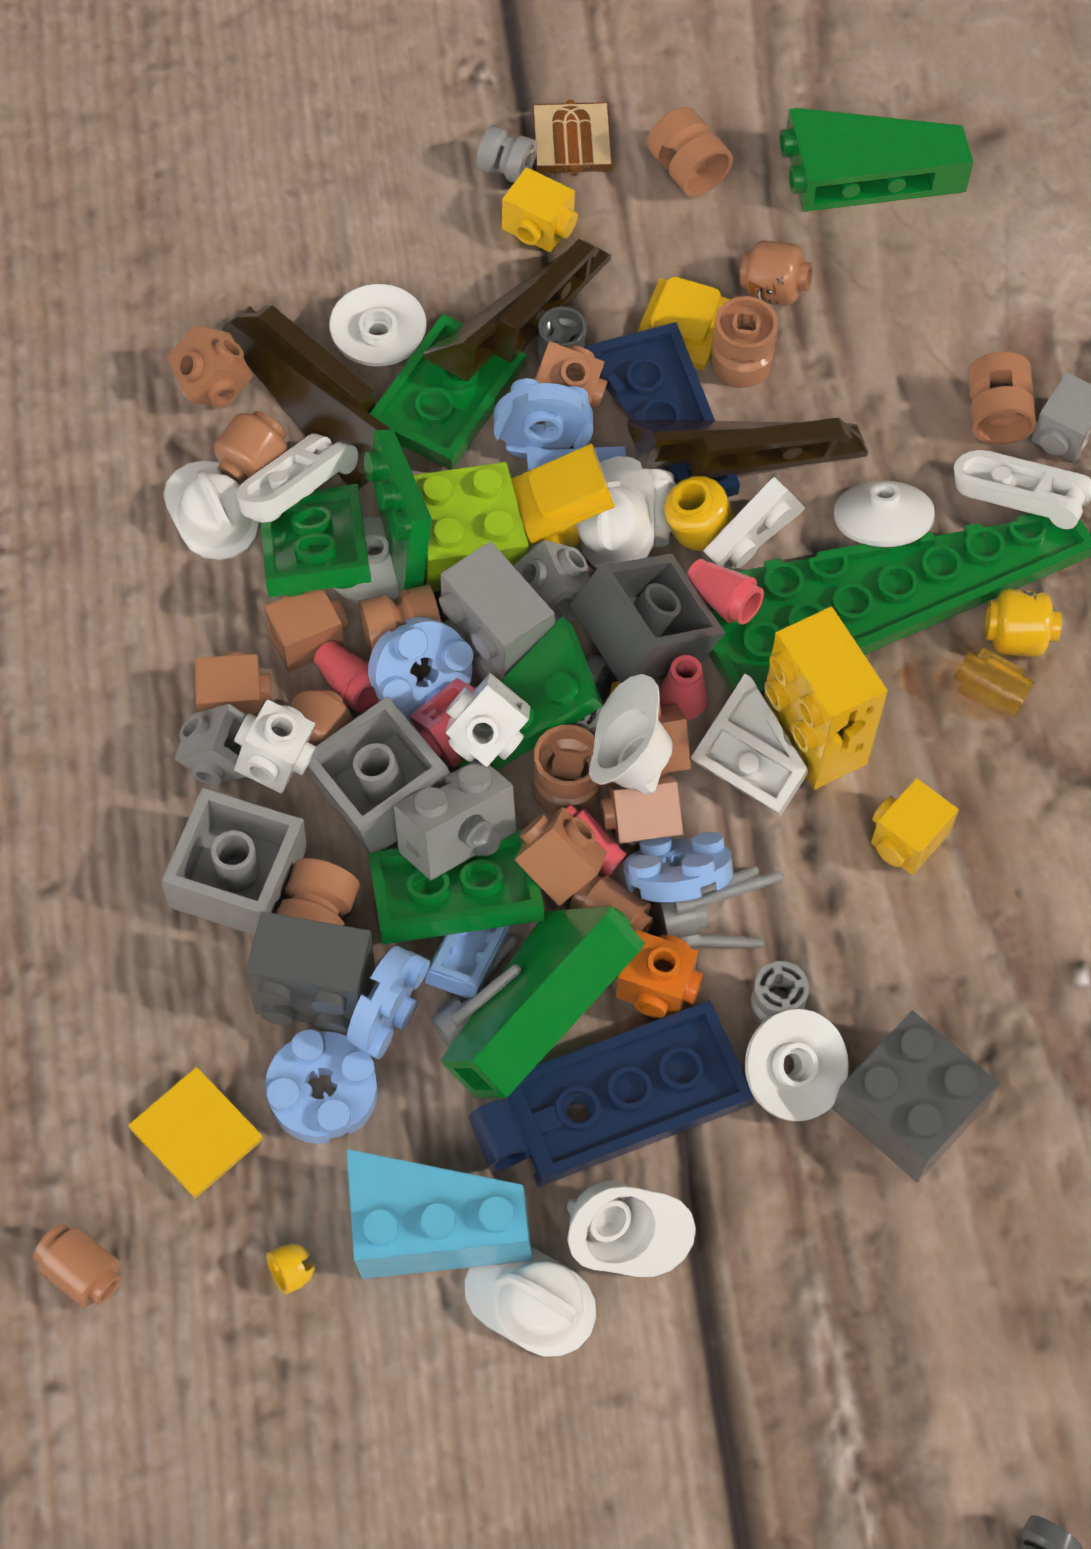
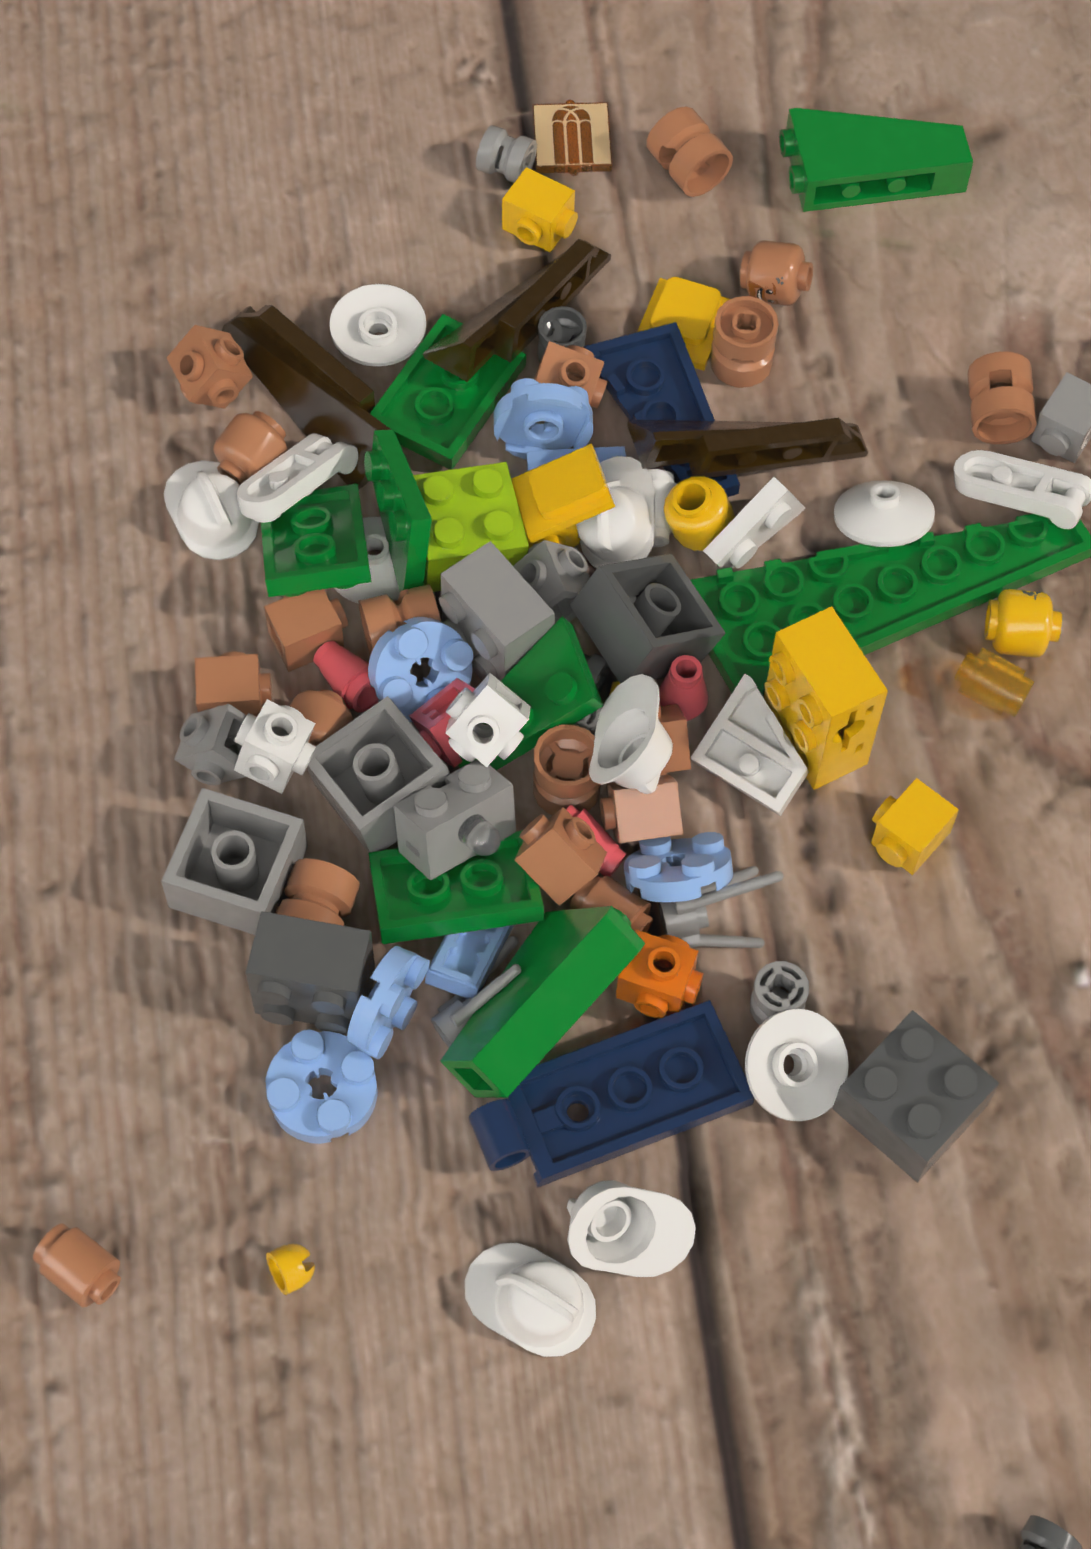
(195, 1132): yellow piece -> none
(432, 1218): medium azure wedge -> none
(726, 591): coral cone -> none

